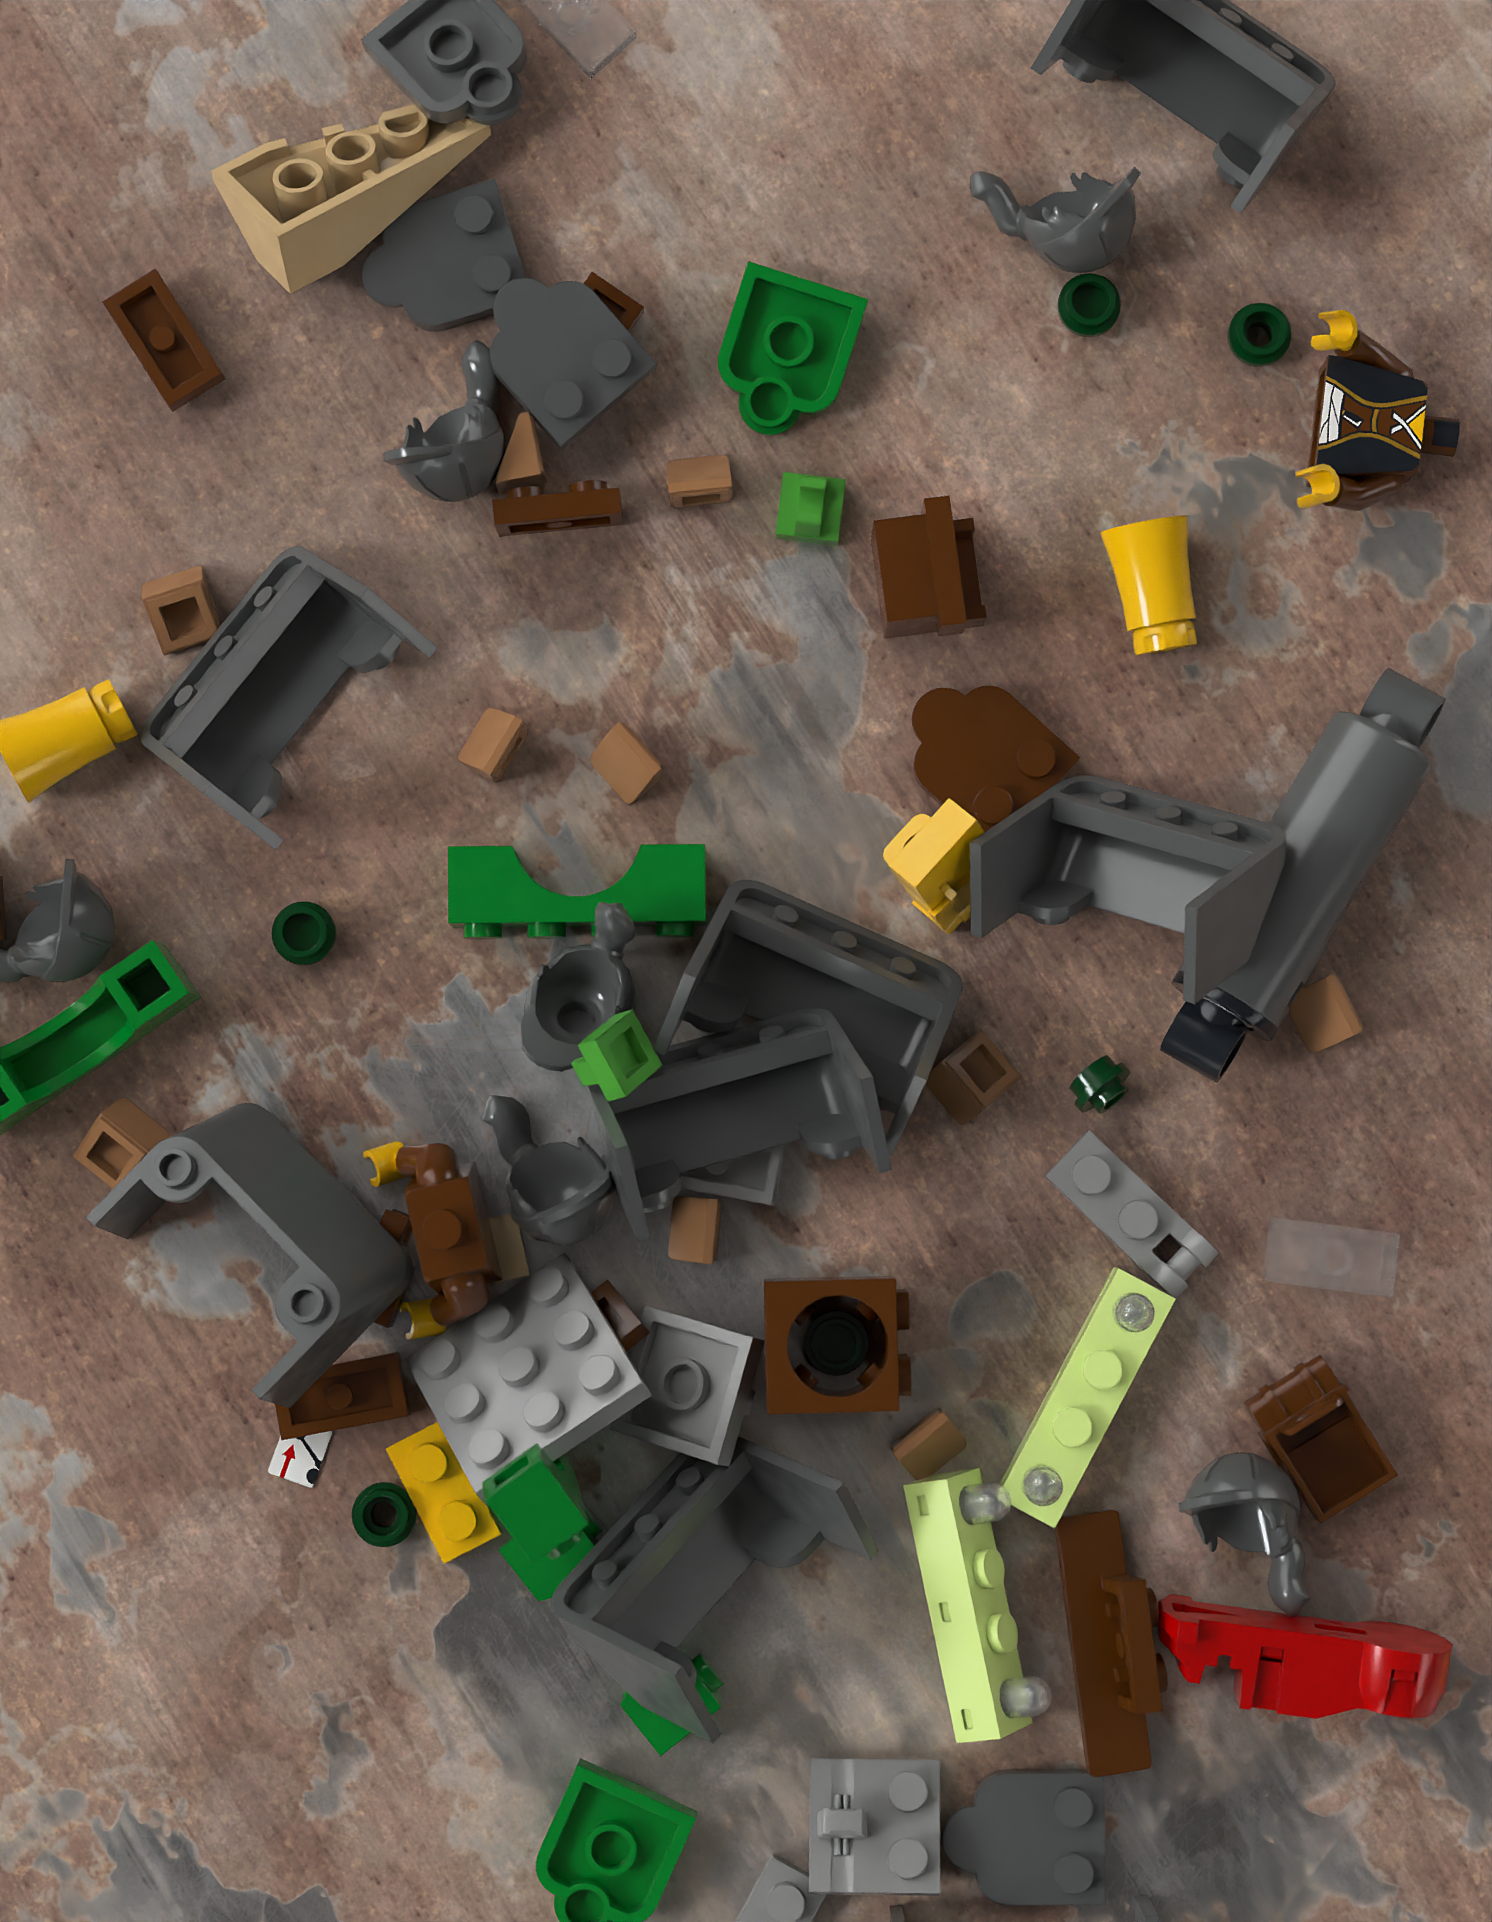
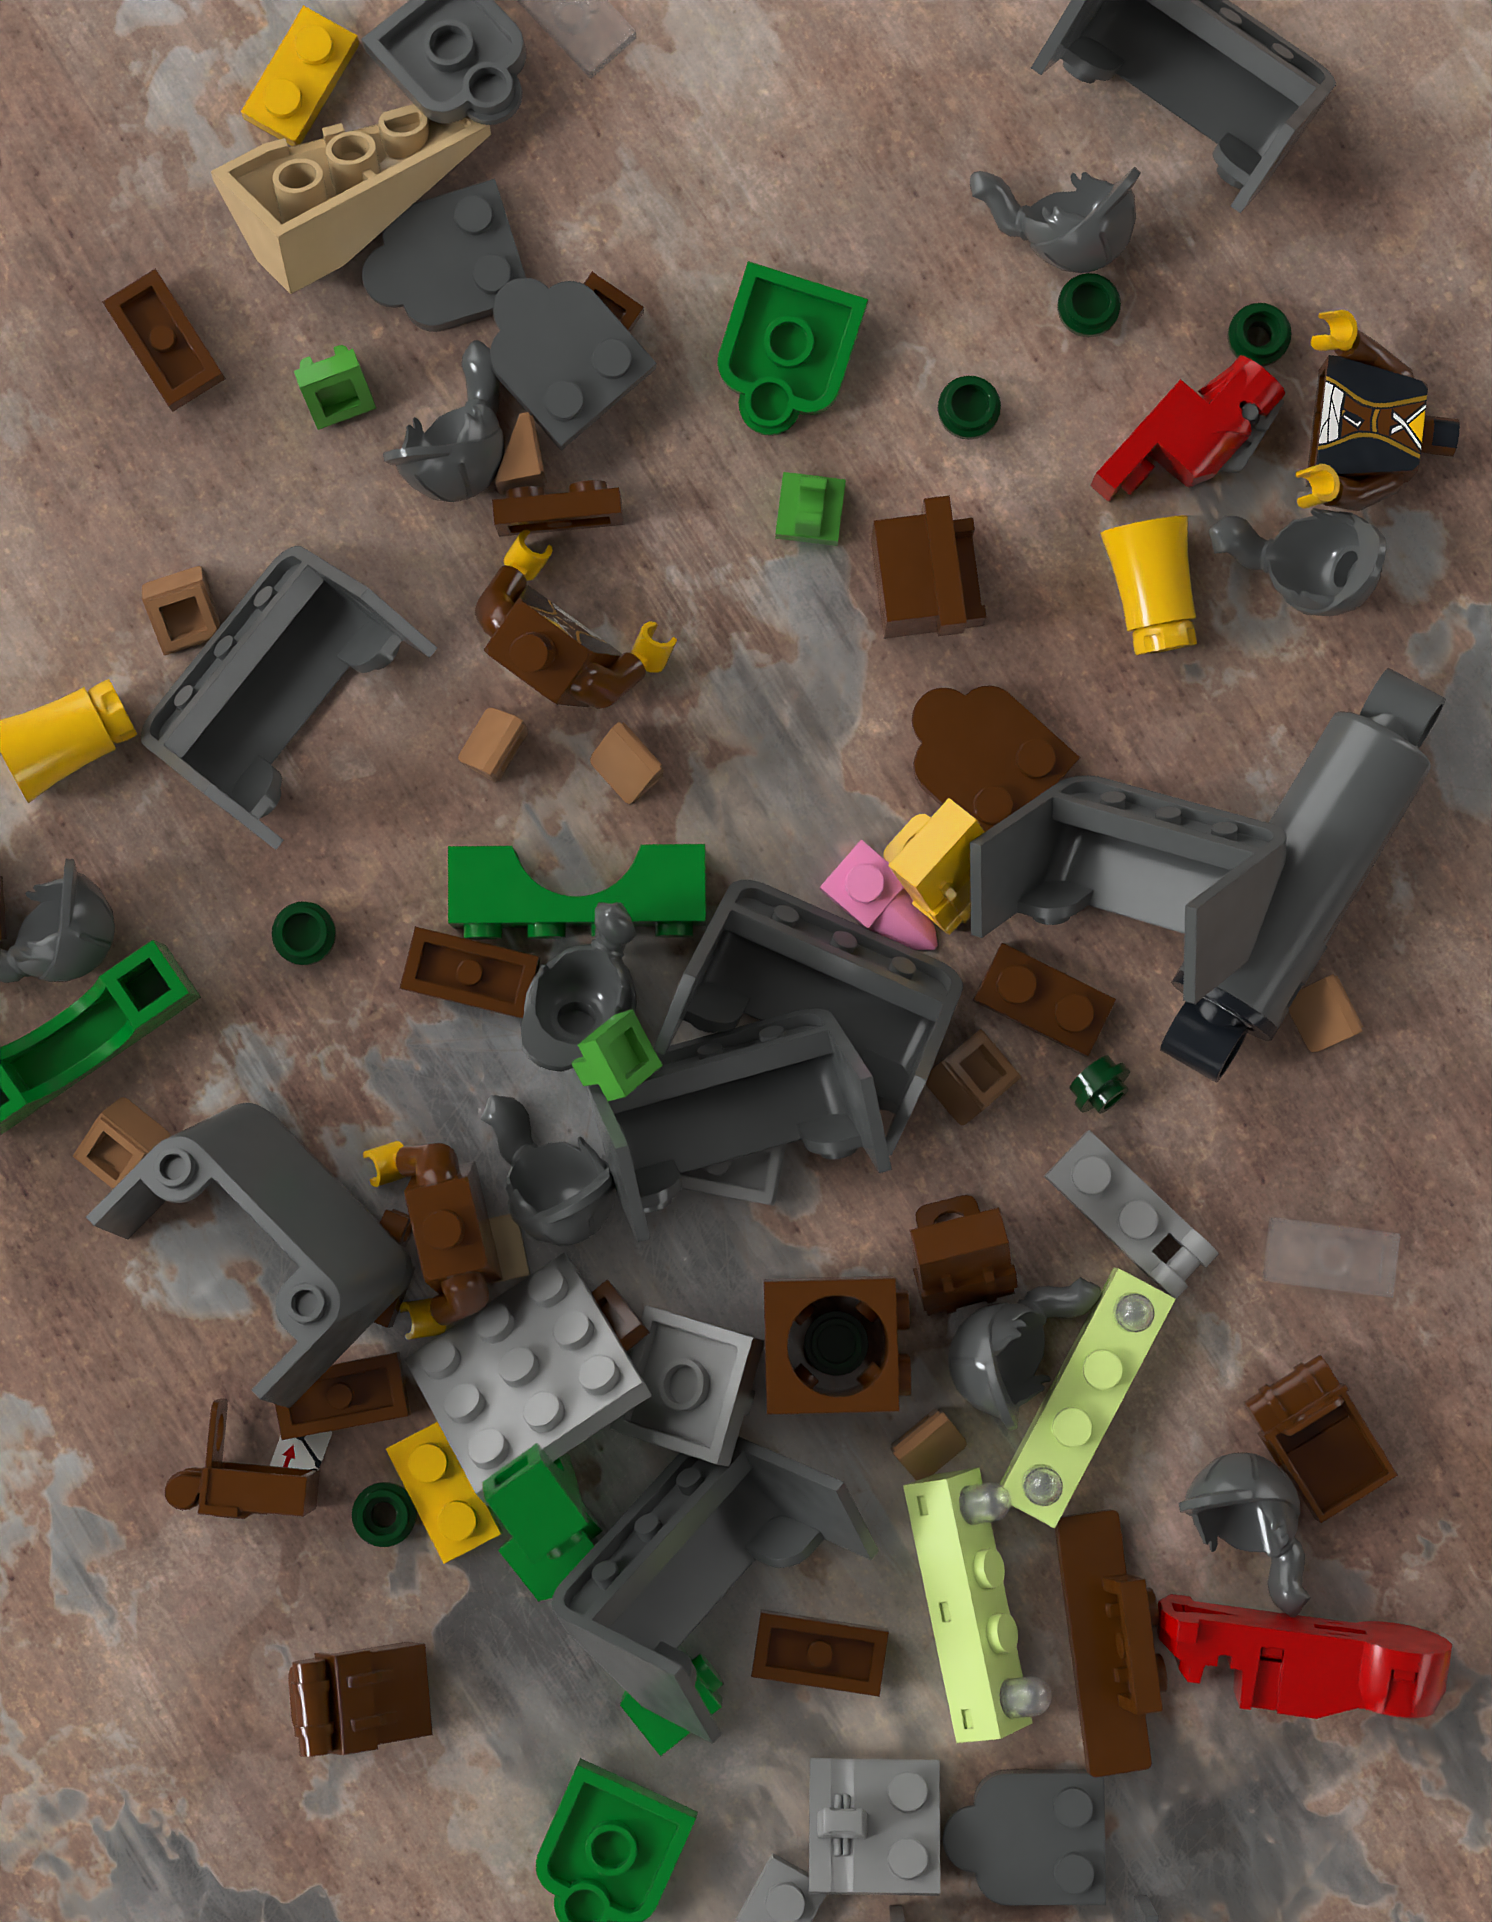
(240, 1488): none -> reddish brown piece
(300, 77): none -> yellow plate
(334, 387): none -> bright green tile
(360, 1699): none -> reddish brown piece
(468, 972): none -> reddish brown plate
(552, 647): none -> reddish brown torso
(694, 1229): medium nougat slope -> none
(699, 481): medium nougat slope -> none
(820, 1653): none -> reddish brown plate
(877, 900): none -> bright pink plate
(961, 1257): none -> reddish brown piece
(969, 407): none -> dark green plate
(1003, 1344): none -> dark grey piece
(1044, 1000): none -> reddish brown plate
(1195, 433): none -> red plate
(1315, 562): none -> dark grey piece

